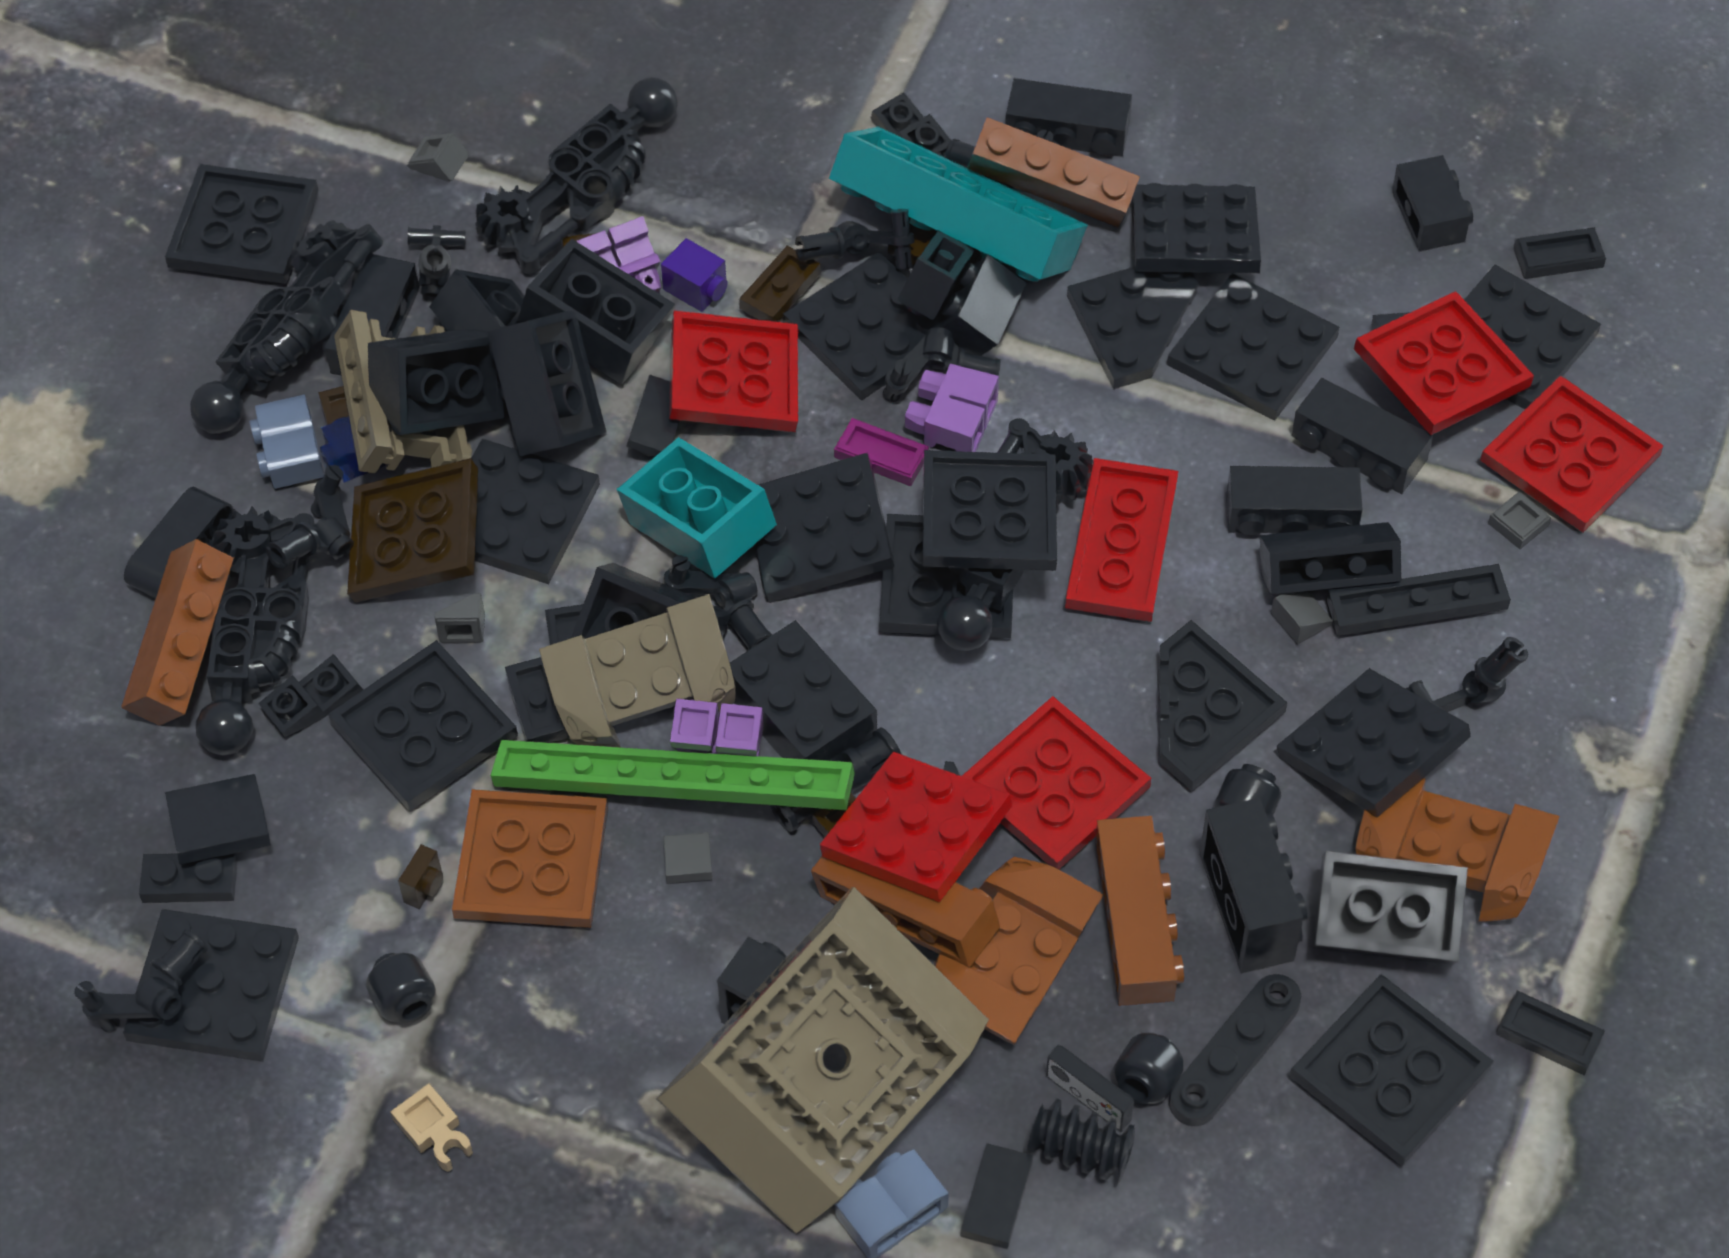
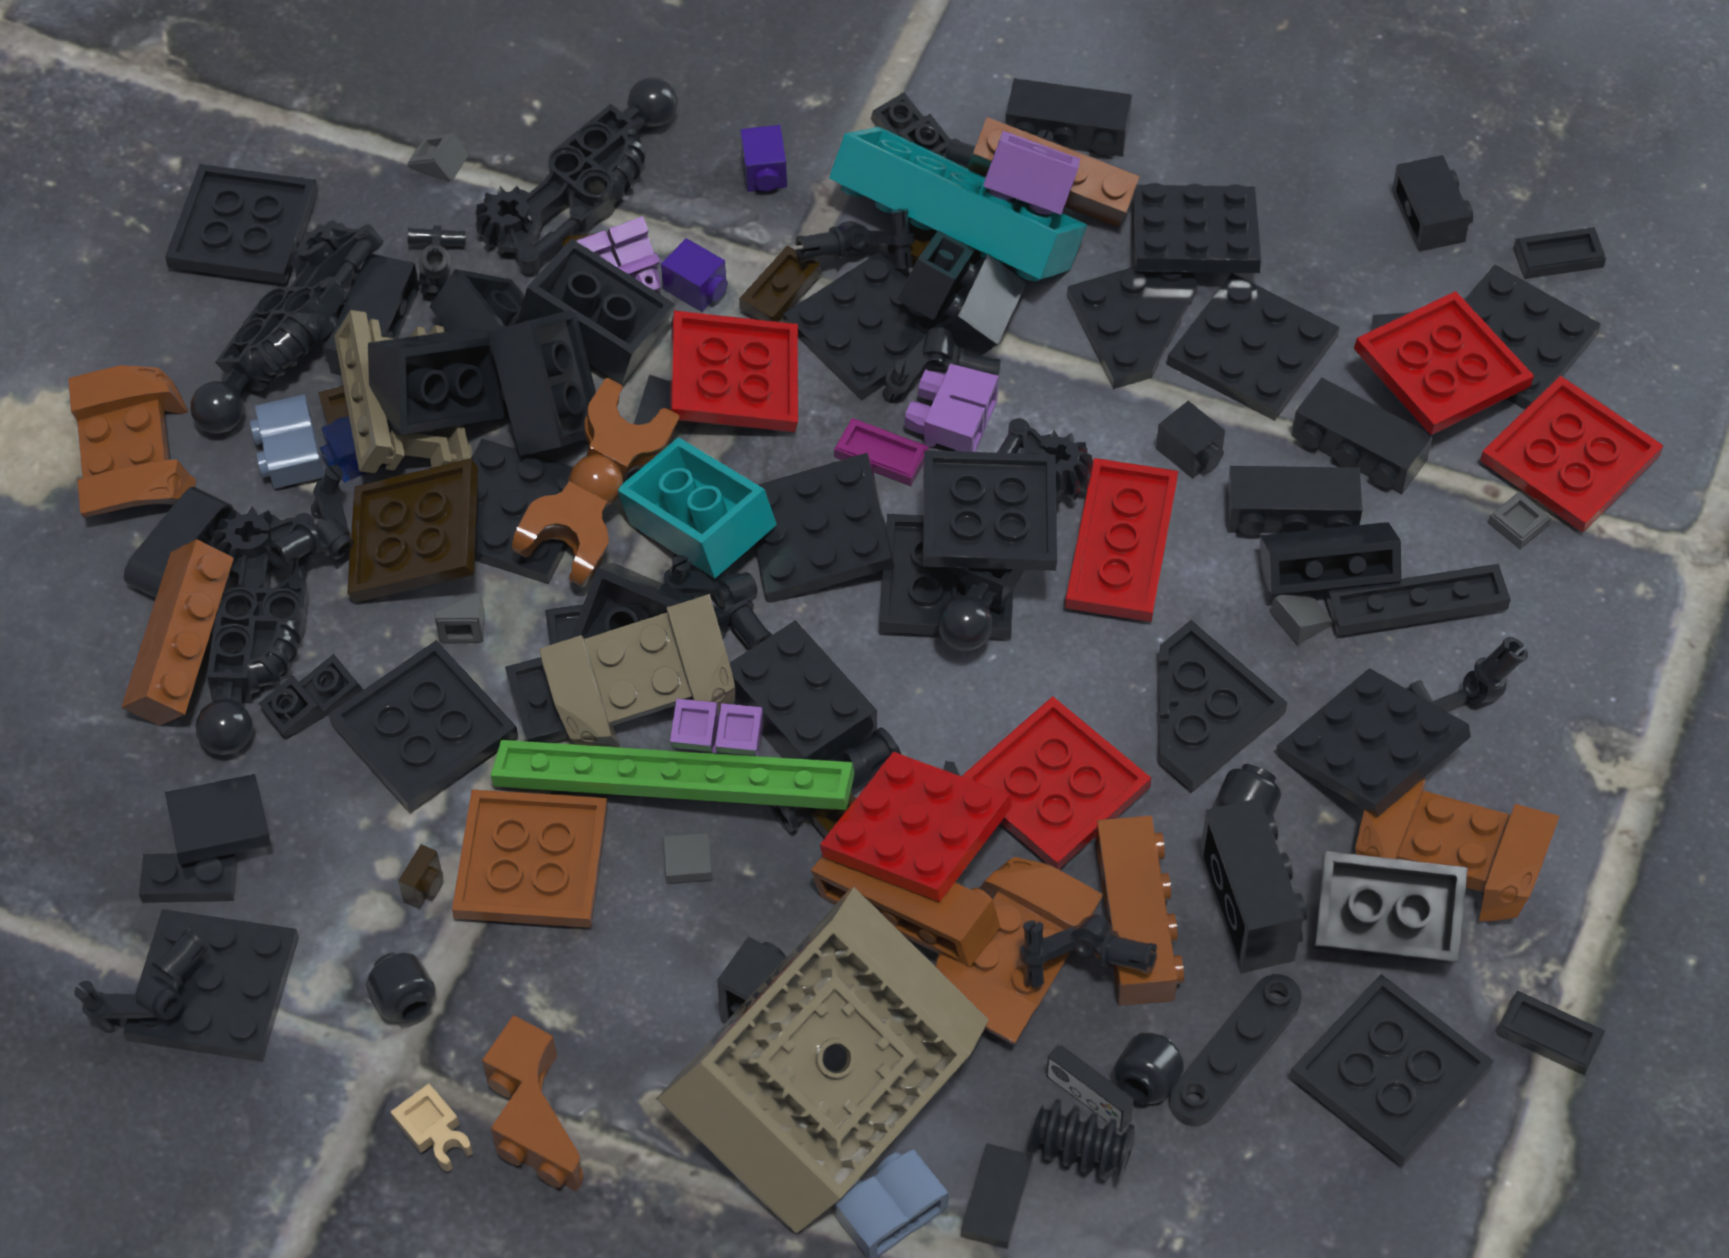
(126, 438): none -> dark orange piece
(527, 1126): none -> dark orange arch
(594, 482): none -> dark orange piece
(764, 158): none -> dark purple brick
(1031, 174): none -> medium lavender brick
(1089, 939): none -> black pin
(1190, 440): none -> black brick

